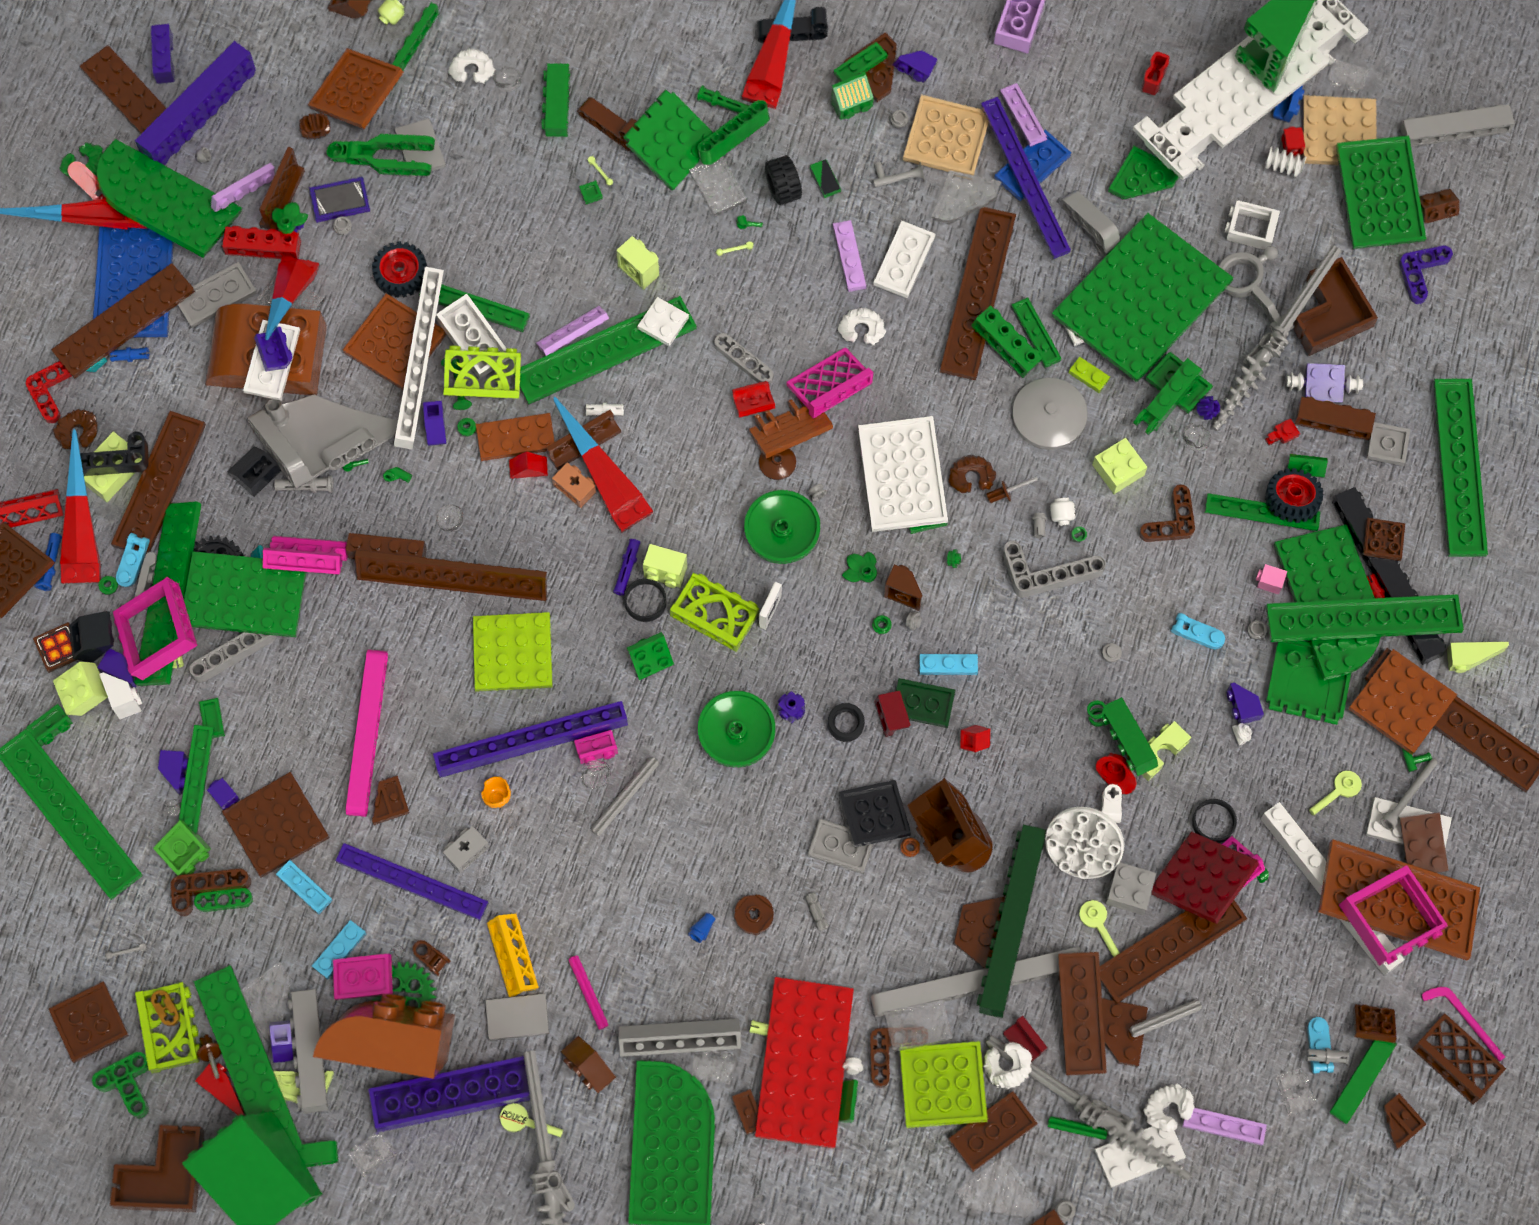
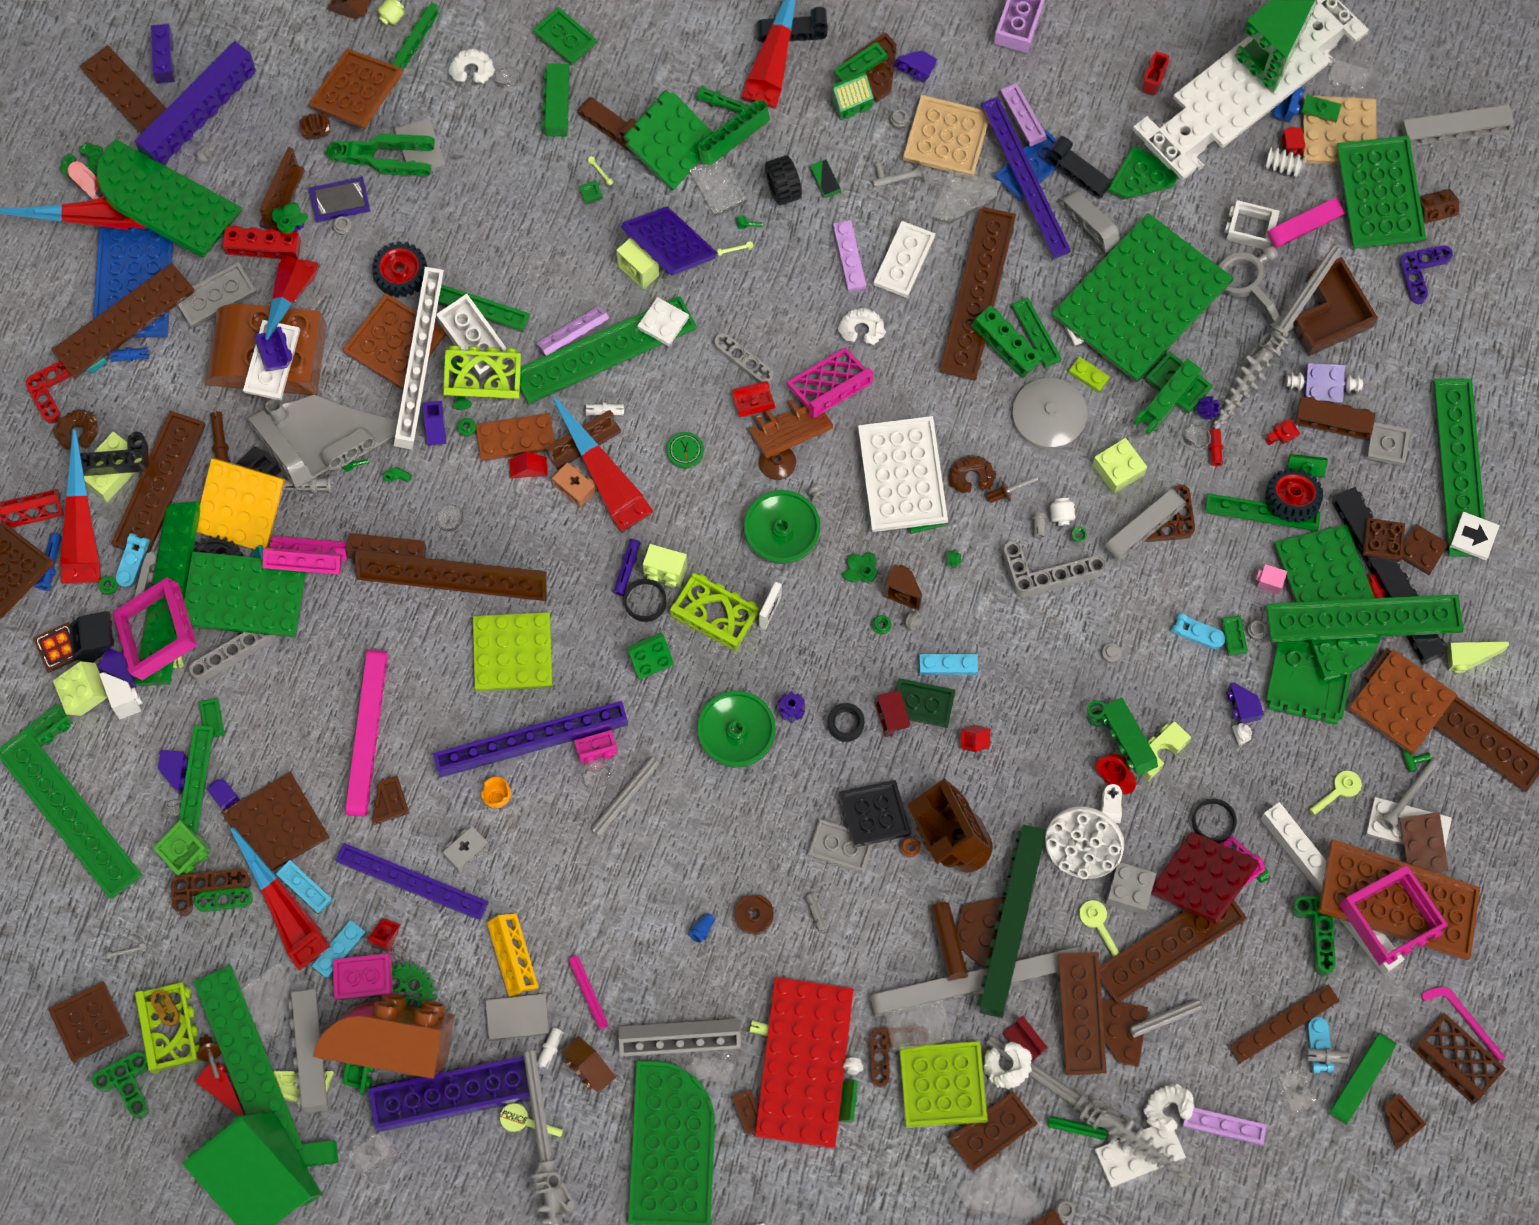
(168, 1183): reddish brown piece -> none
(220, 448): none -> reddish brown pin
(239, 504): none -> yellow plate
(242, 187): lavender plate -> none
(281, 1041): dark purple slope -> none
(297, 929): none -> red plate
(358, 1077): none -> green bracket
(384, 935): none -> red slope
(433, 959): reddish brown piece -> none
(549, 1048): none -> white pin
(564, 36): none -> green plate
(669, 240): none -> dark purple plate
(685, 450): none -> green tile
(948, 941): none -> reddish brown brick
(1077, 168): none -> black beam
(1145, 524): none -> light grey beam
(1216, 447): none -> red axle
(1234, 635): none -> green plate
(1284, 1024): none -> reddish brown plate
(1305, 223): none -> dark pink beam
(1318, 935): none -> green beam
(1321, 108): none -> green plate
(1374, 1023): reddish brown tile -> none
(1423, 549): none -> reddish brown plate
(1474, 536): none -> white tile

